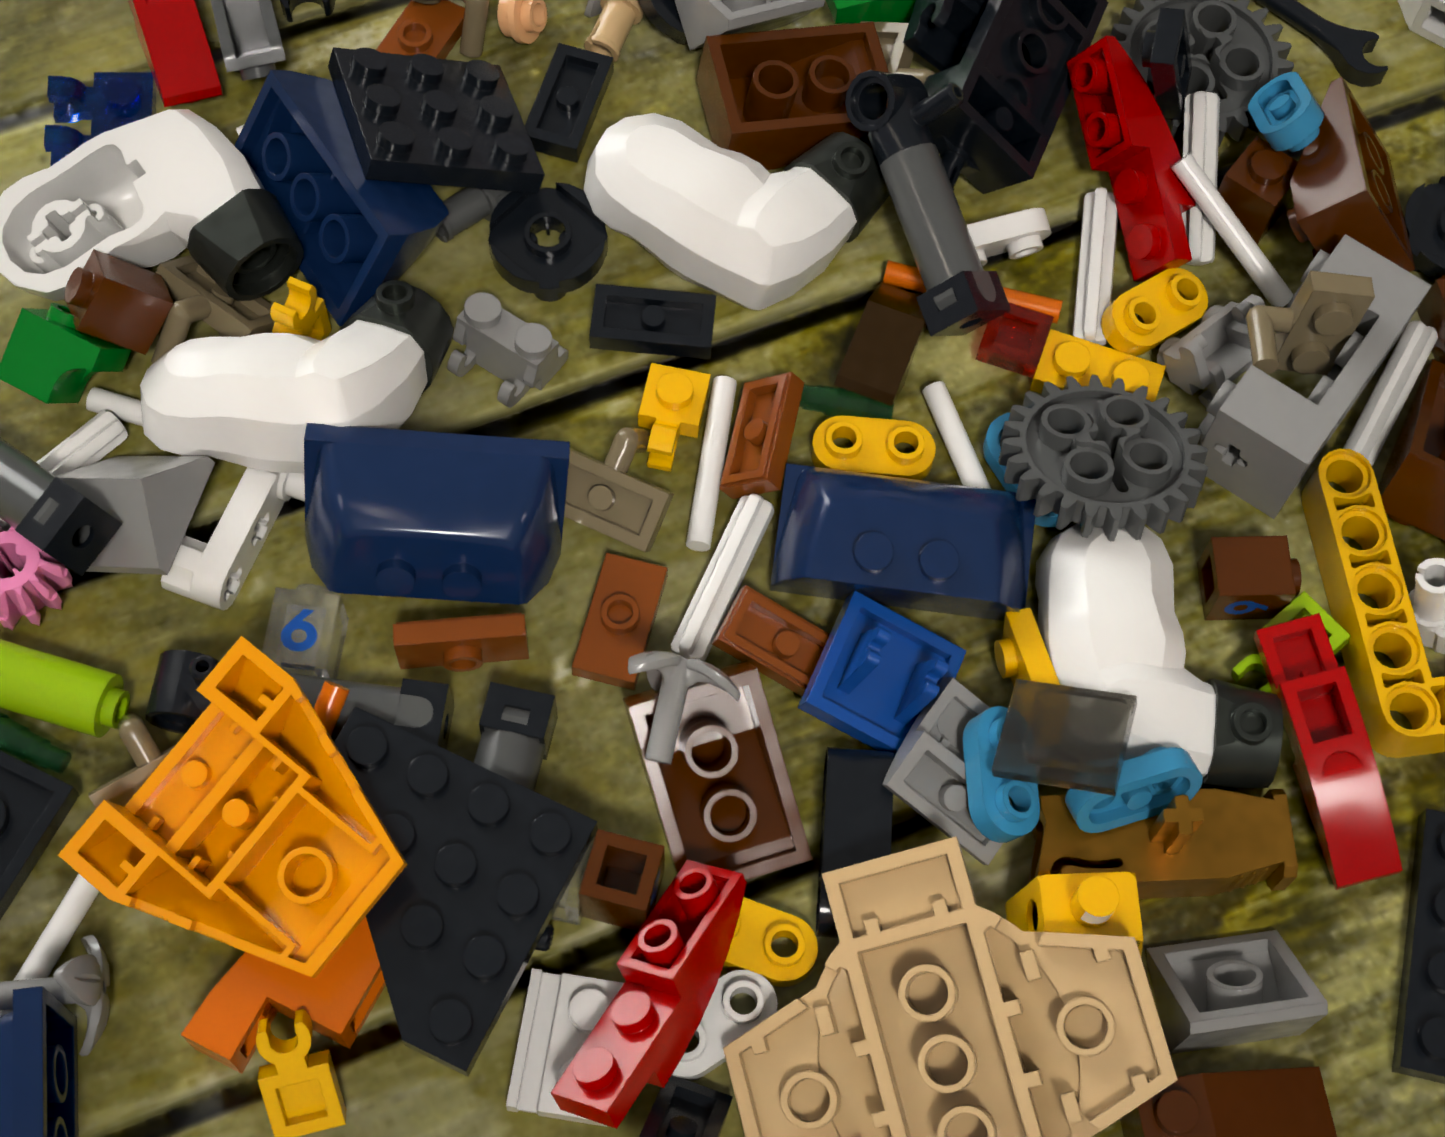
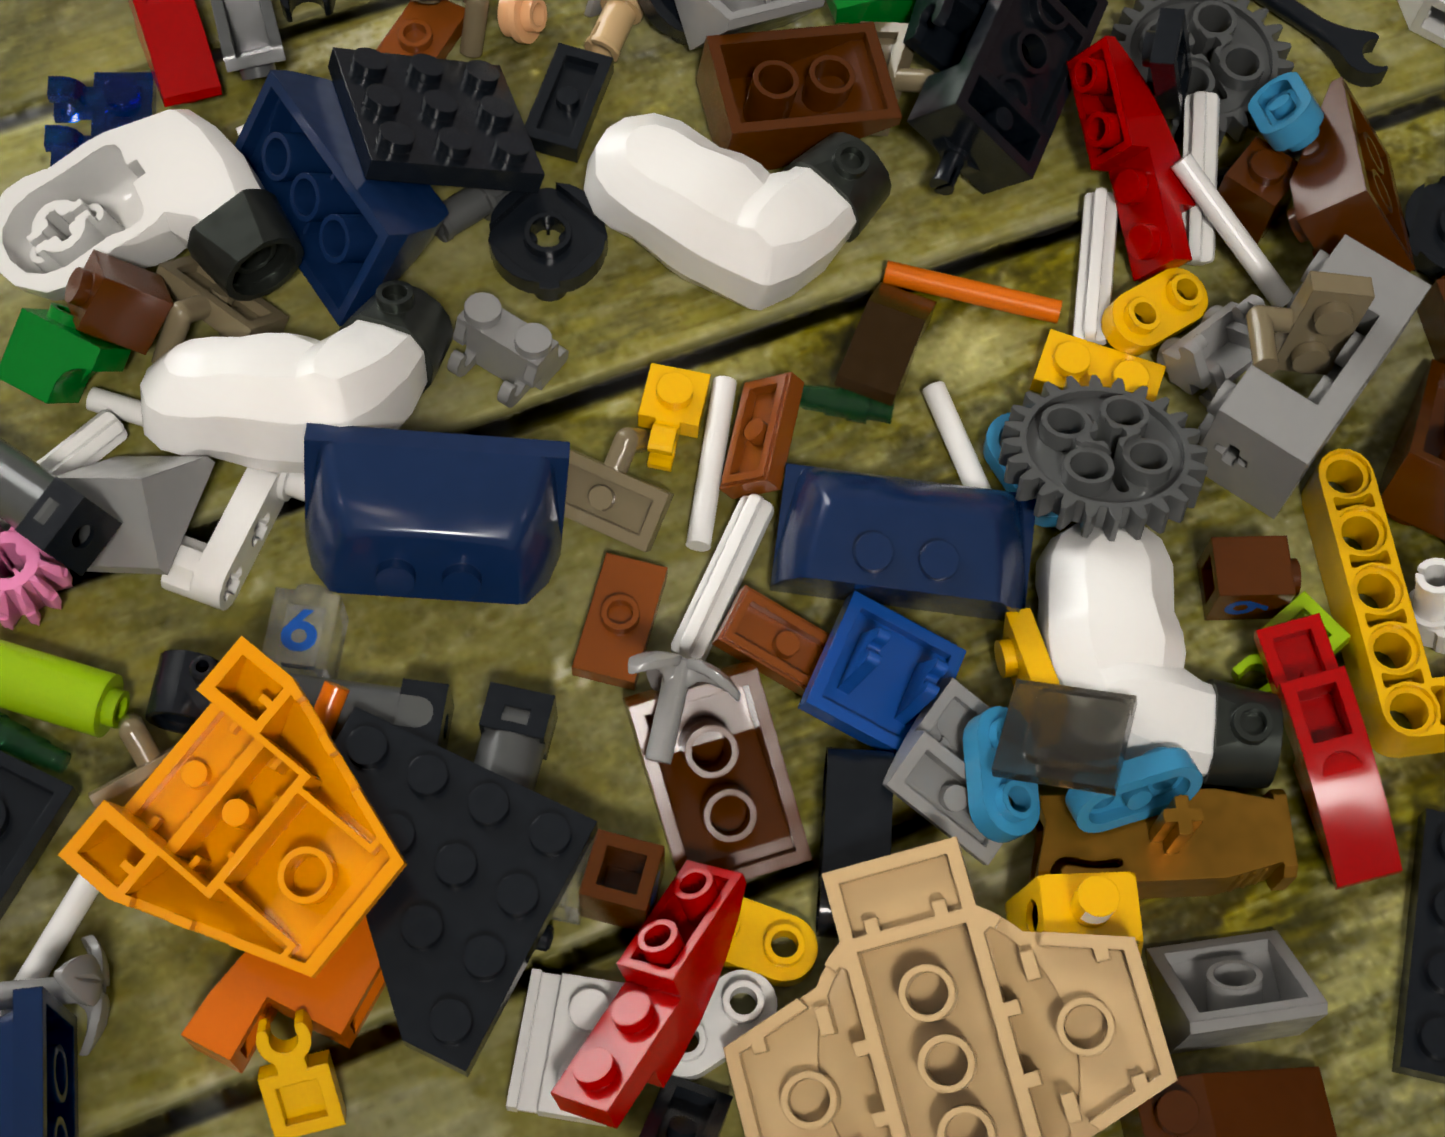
(302, 313): yellow plate -> none
(461, 642): dark orange plate -> none
(652, 321): black plate -> none
(874, 447): yellow plate -> none
(957, 288): piece -> none
(1013, 233): white plate -> none
(1015, 340): clear red plate -> none
(1392, 390): white axle -> none

